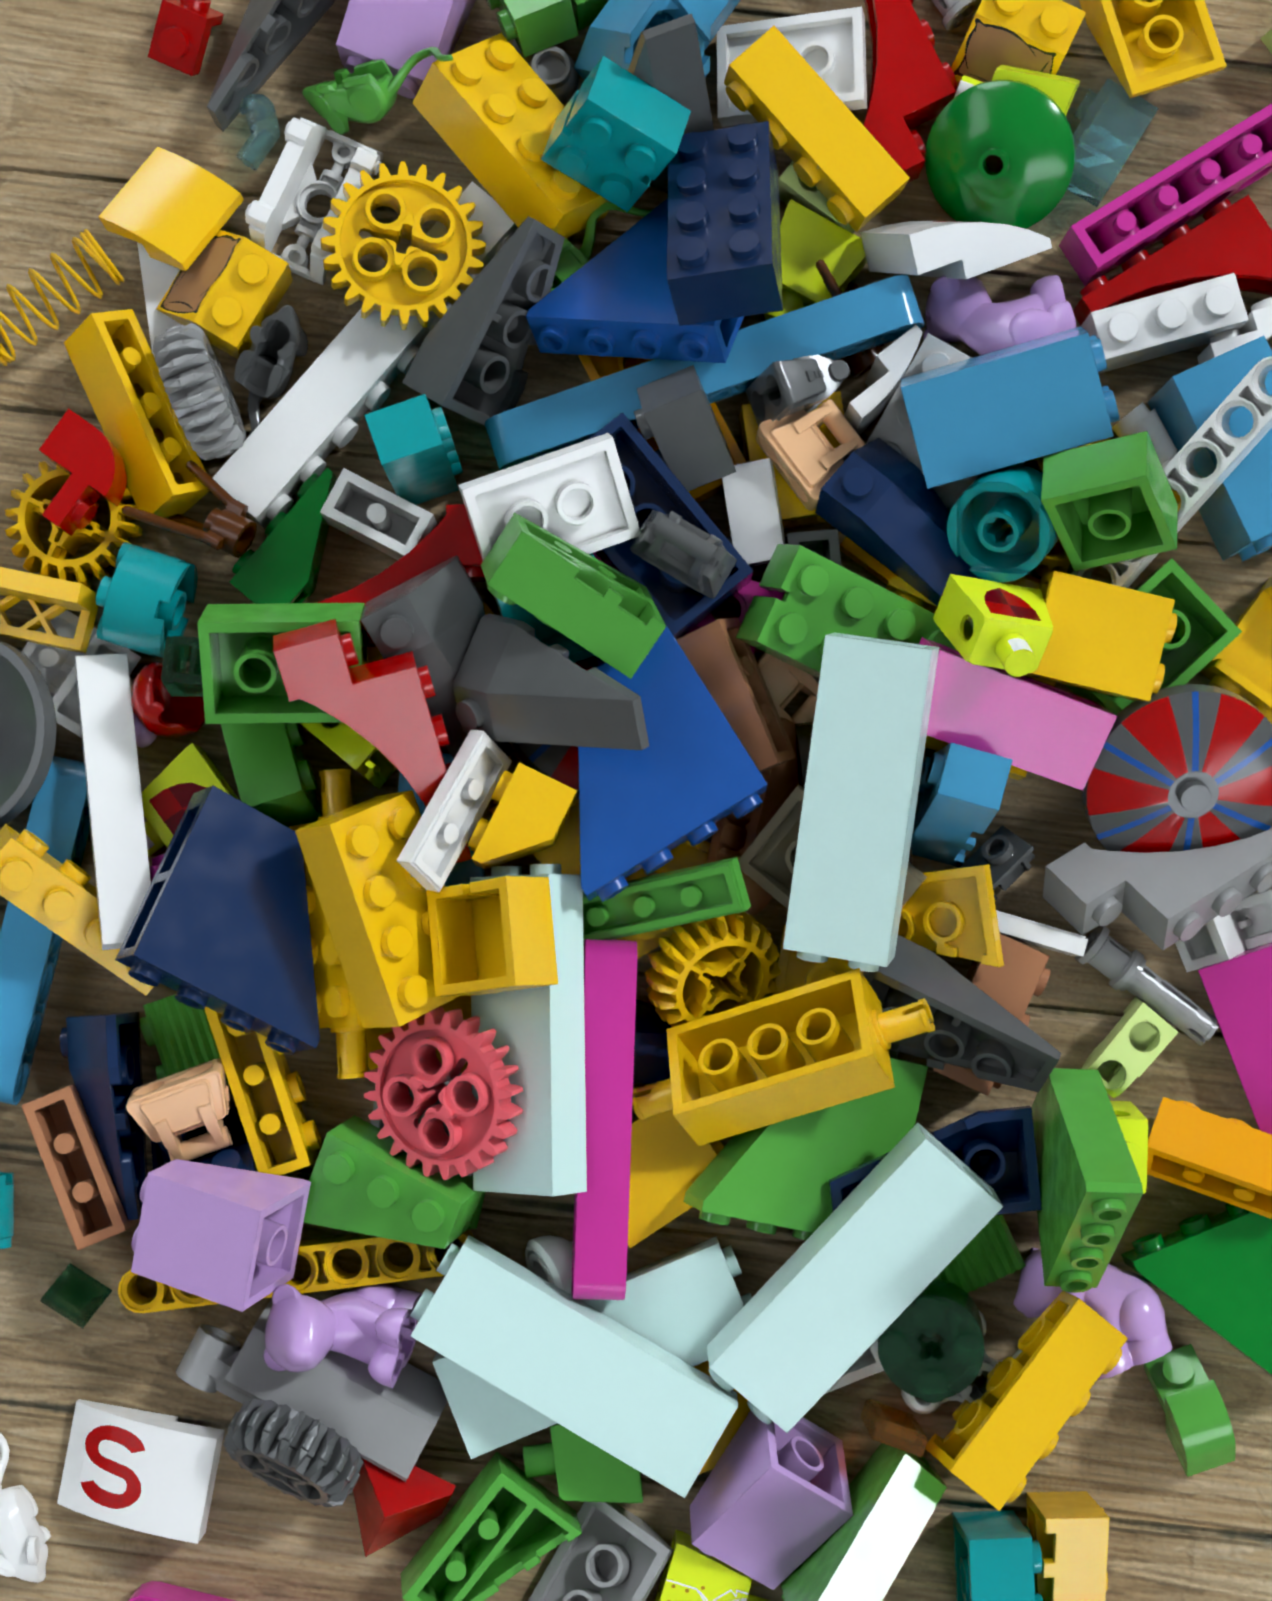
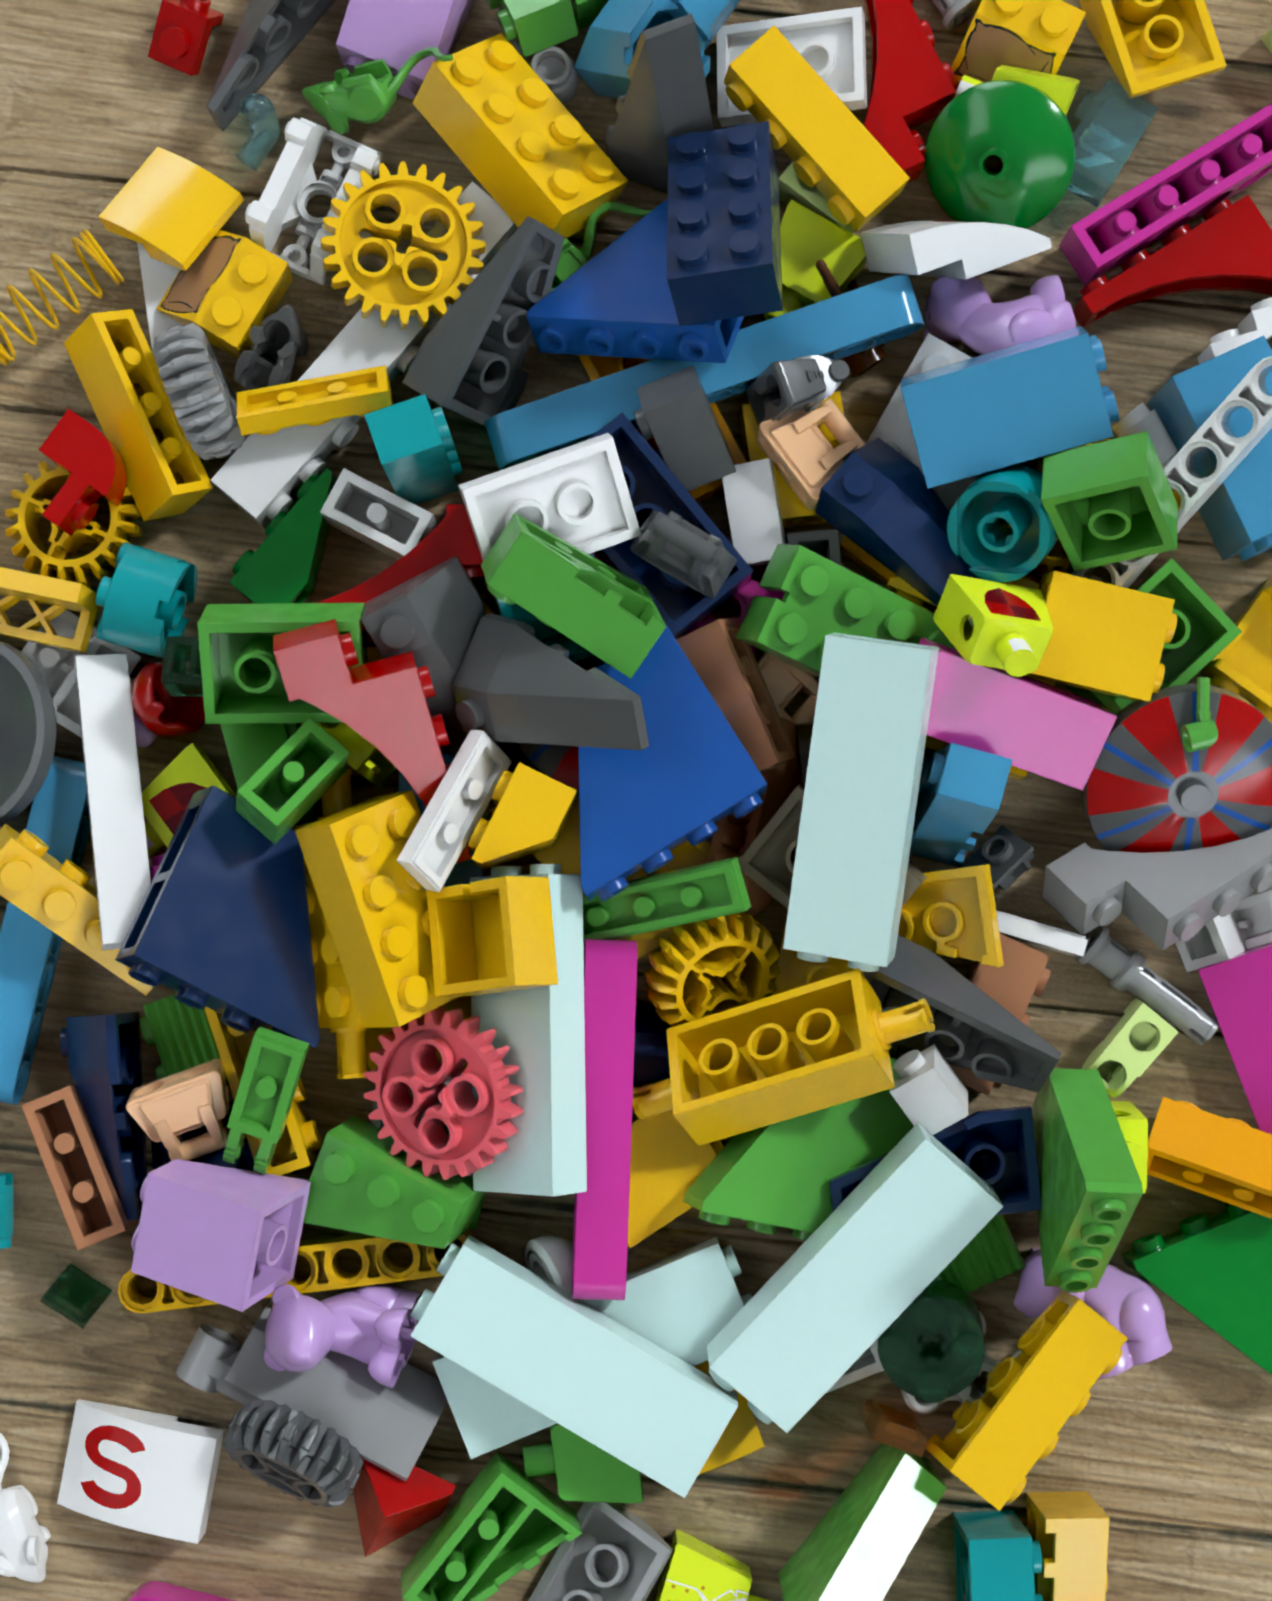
(222, 528): reddish brown plant -> none
(265, 1095): none -> bright green hinge
(292, 781): none -> bright green brick
(313, 401): none -> yellow plate
(616, 134): teal piece -> none
(772, 1499): lavender slope -> none
(883, 380): white slope -> none
(929, 1090): none -> white brick
(1167, 321): white brick -> none
(1192, 1410): bright green brick -> none
(1204, 732): none -> bright green hand

